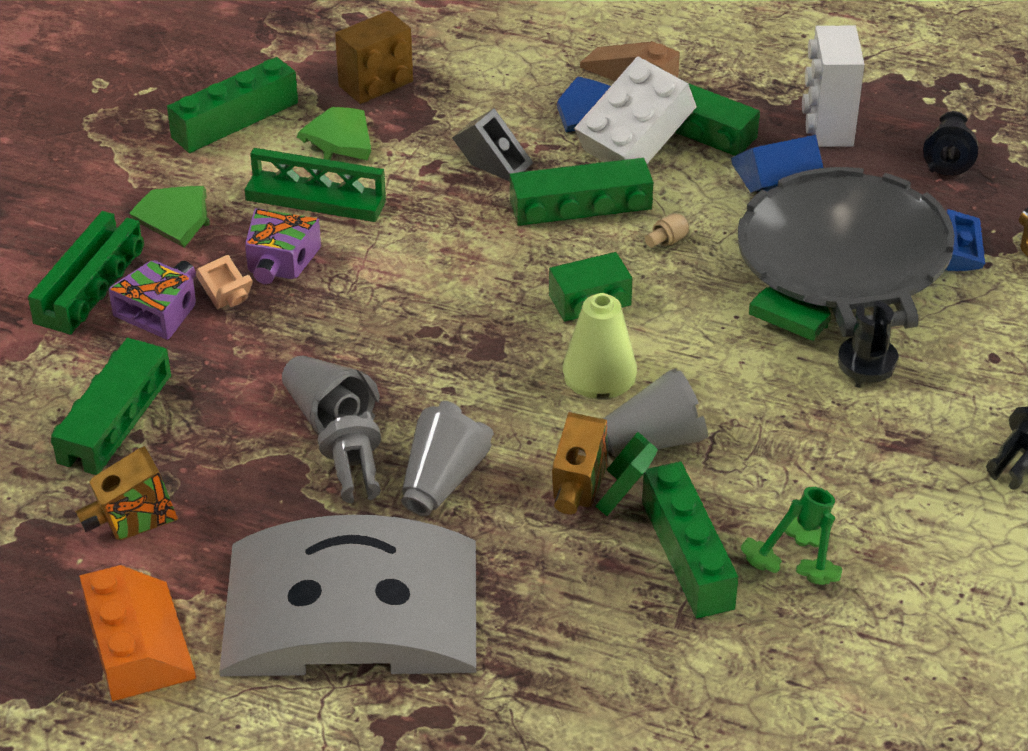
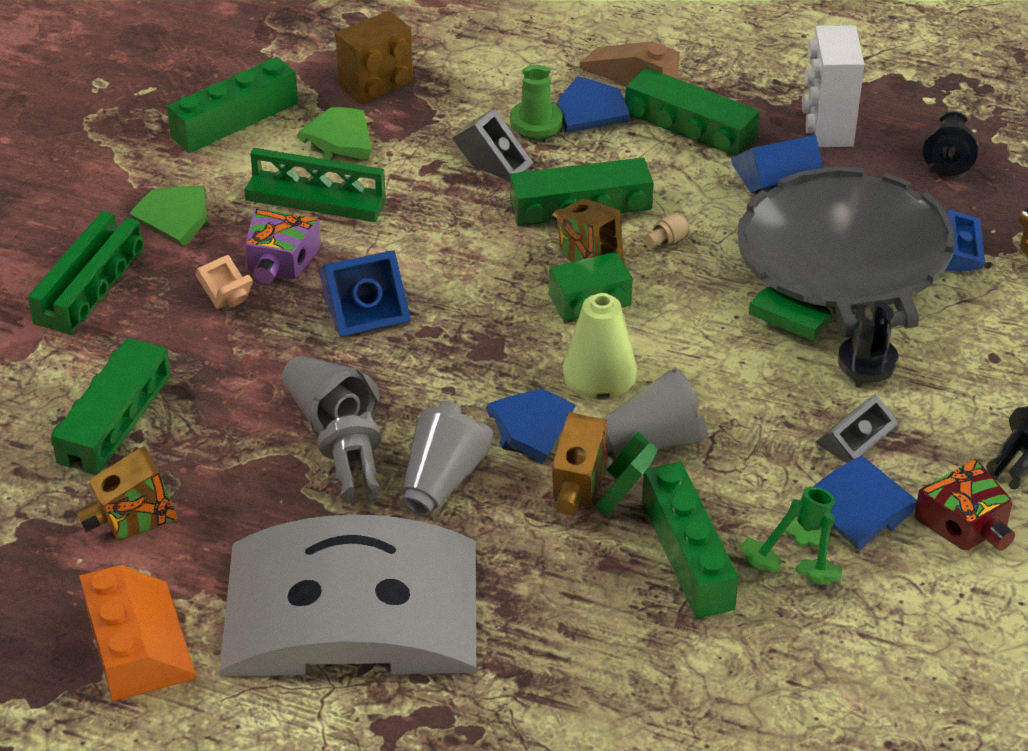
(155, 297): medium lavender torso -> none
(364, 293): none -> blue slope
(530, 421): none -> blue slope
(536, 114): none -> bright green piece
(588, 230): none -> pearl gold torso
(636, 114): white brick -> none
(859, 430): none -> dark grey slope
(865, 501): none -> blue slope
(967, 508): none -> dark red torso

